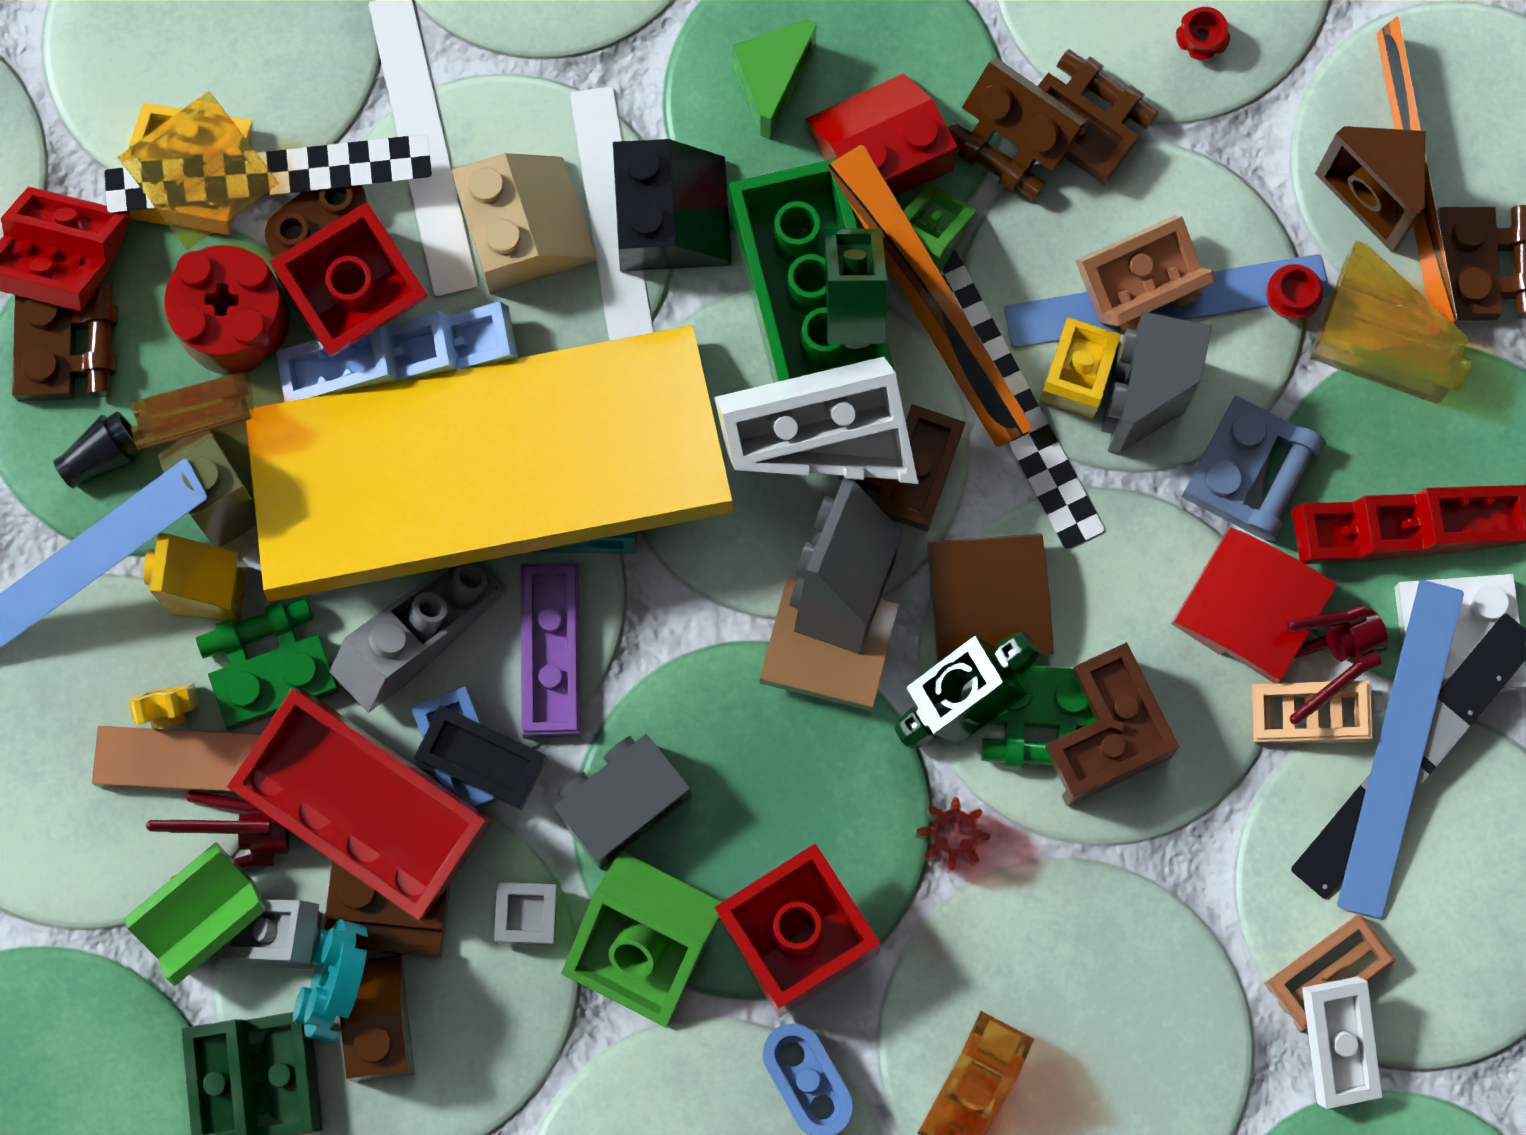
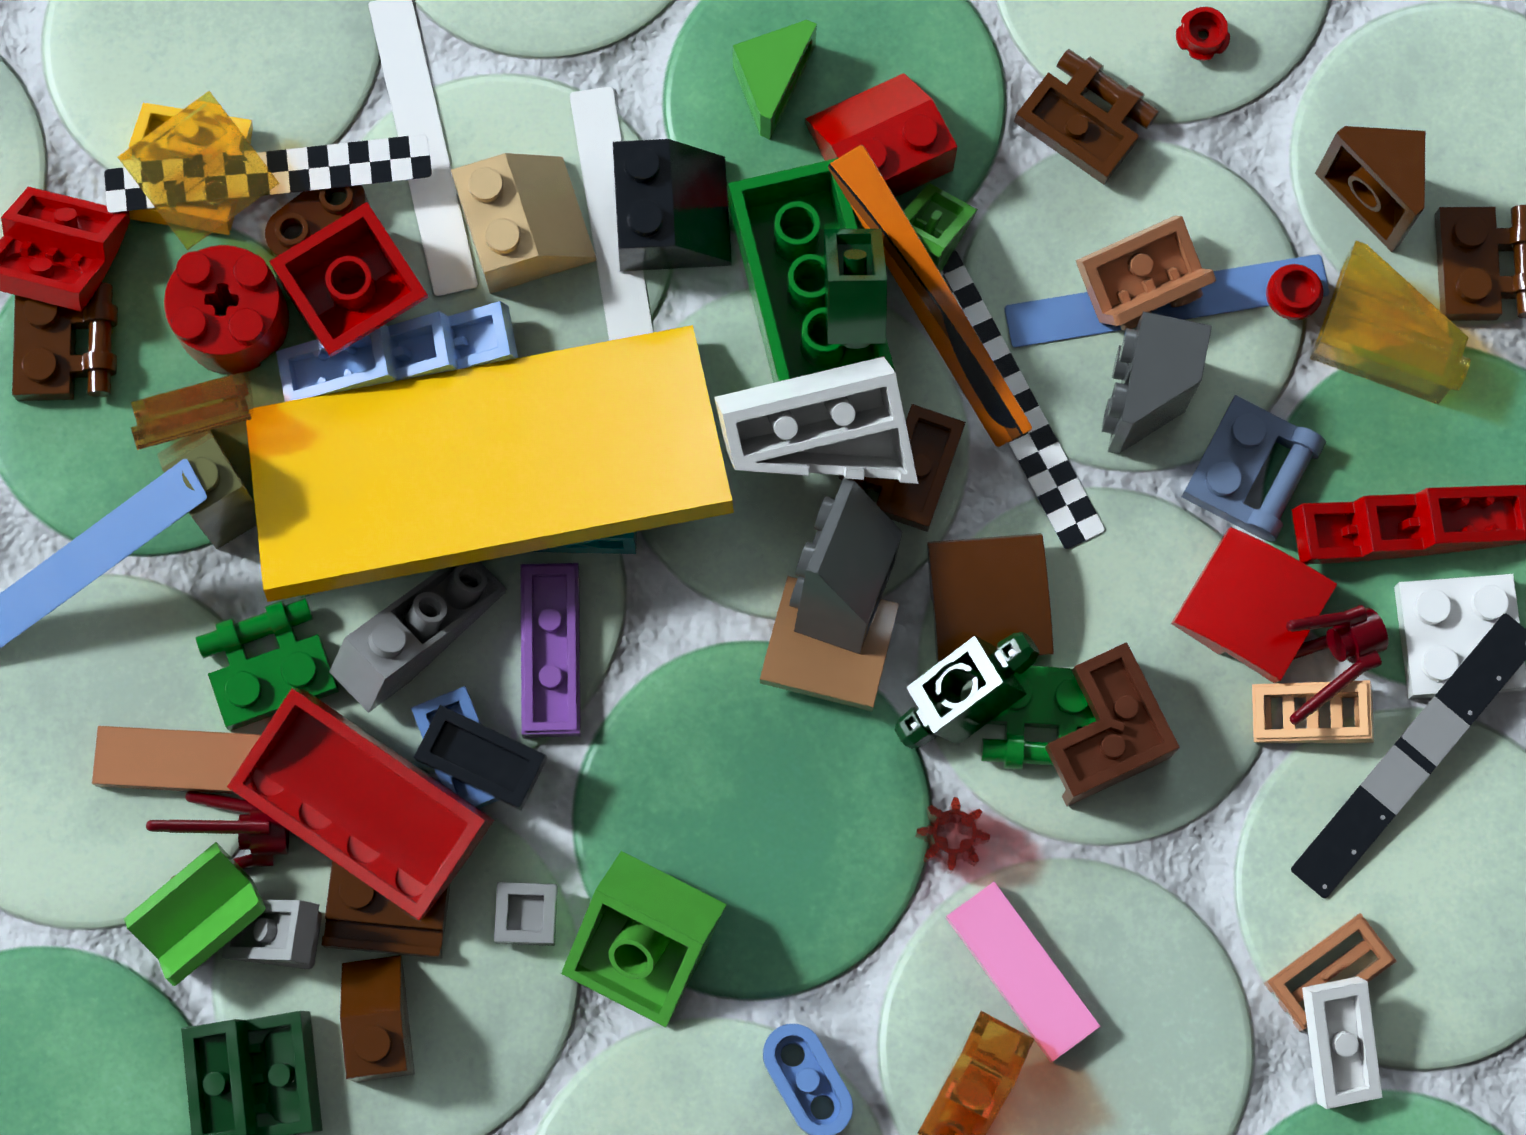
(100, 449): black cone -> none
(164, 706): yellow plate -> none
(195, 578): yellow slope -> none
(333, 982): teal plate -> none
(621, 799): dark grey brick -> none
(798, 930): red slope -> none
(1022, 972): none -> bright pink tile
(1024, 116): reddish brown plate -> none
(1080, 368): yellow slope -> none
(1400, 749): medium blue sticker -> none
(1406, 117): orange sticker -> none

